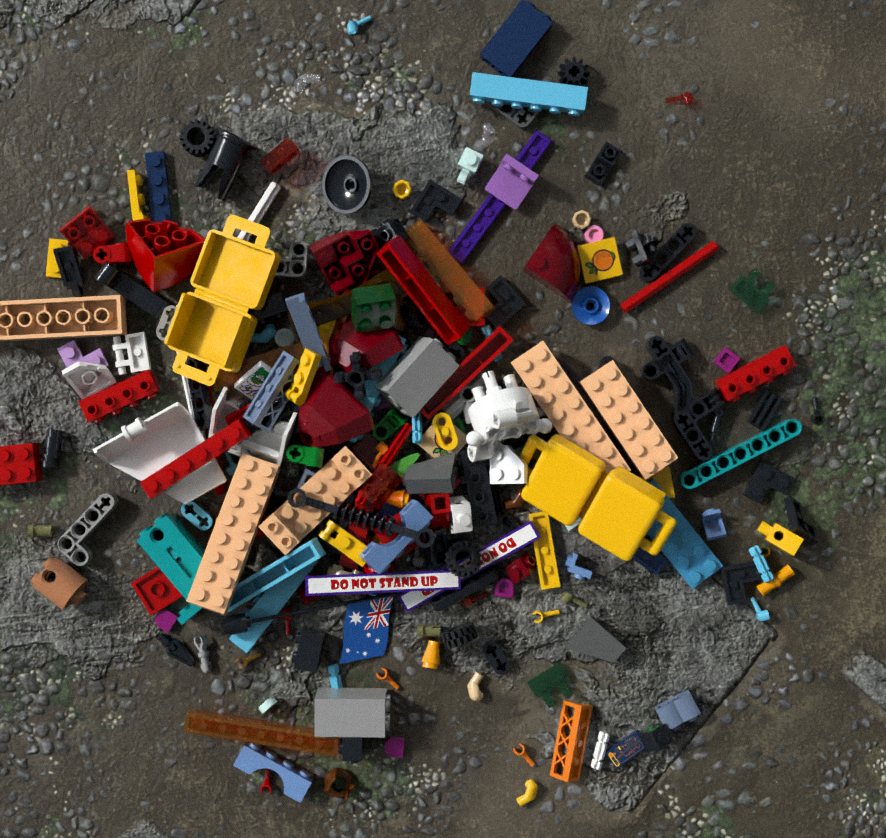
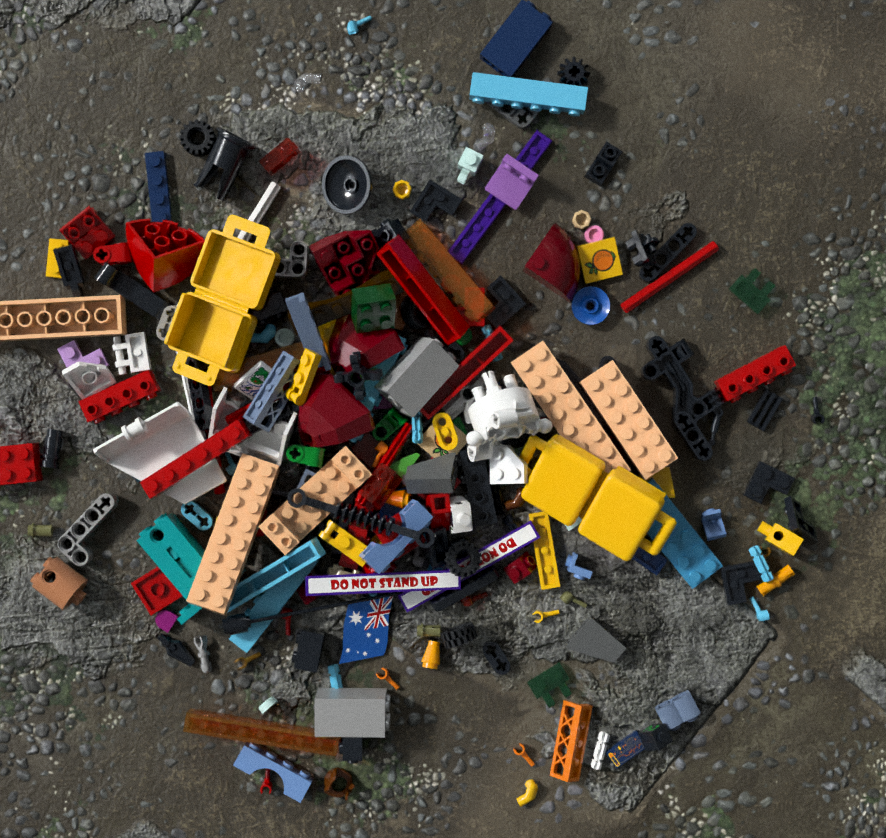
(136, 198): yellow plate -> none
(394, 747): magenta tile -> none
(473, 688): tan arm -> none
(504, 588): magenta tile -> none
(685, 97): clear red hand -> none
(726, 360): magenta tile -> none
(749, 453): teal beam -> none

